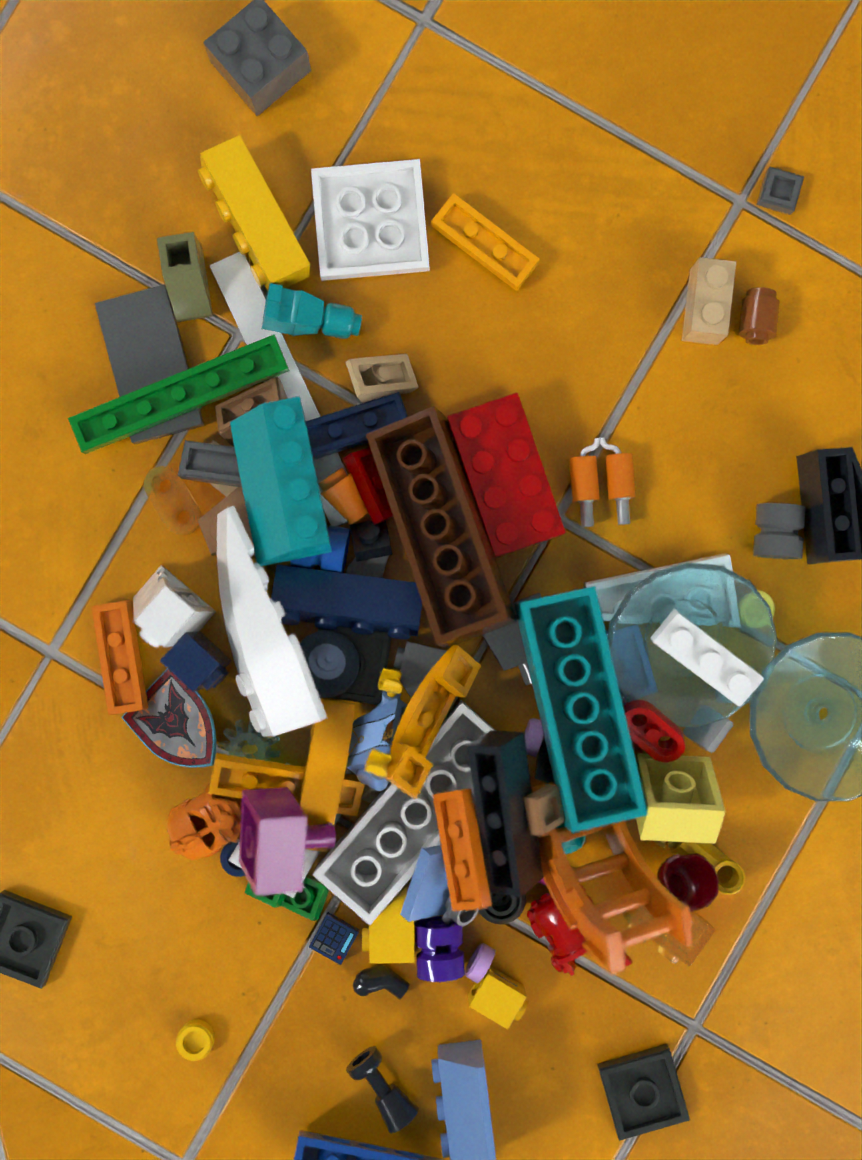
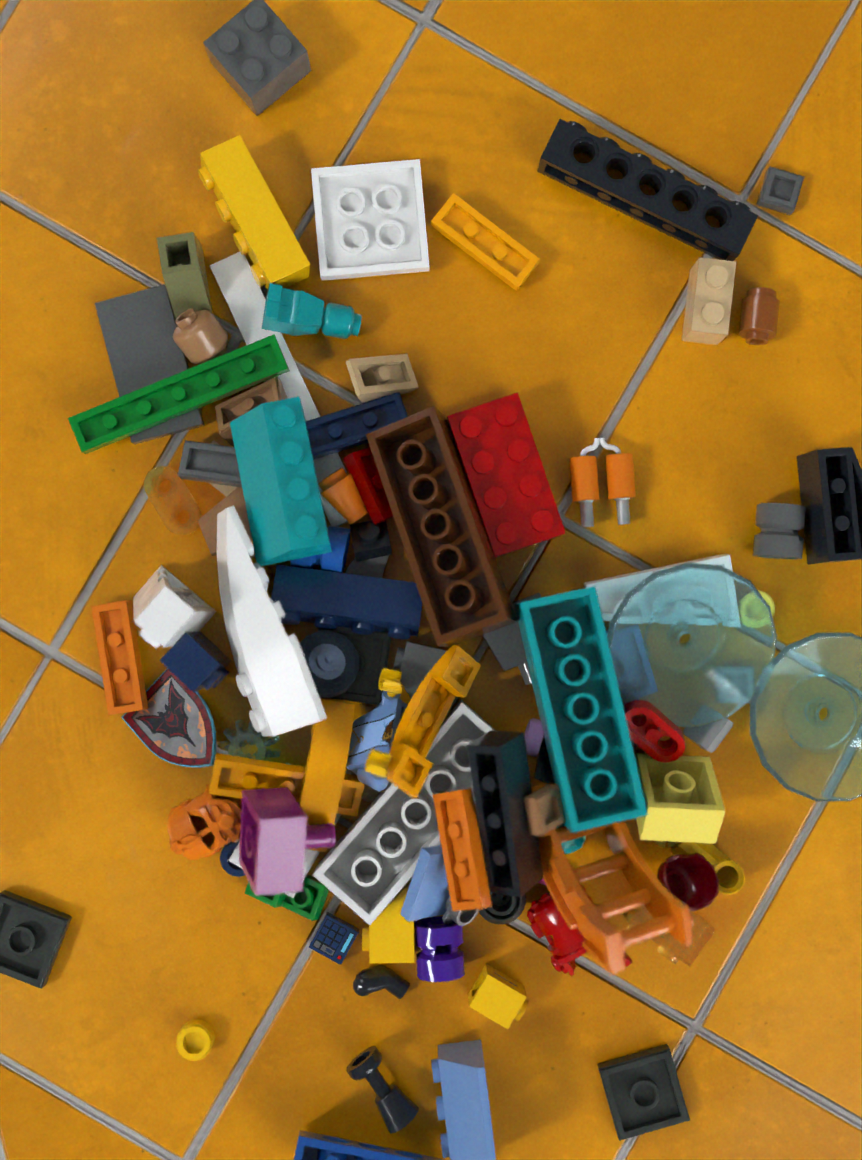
(200, 336): none -> medium nougat head
(479, 962): lavender tile -> none
(653, 210): none -> black brick
(707, 658): white plate -> none

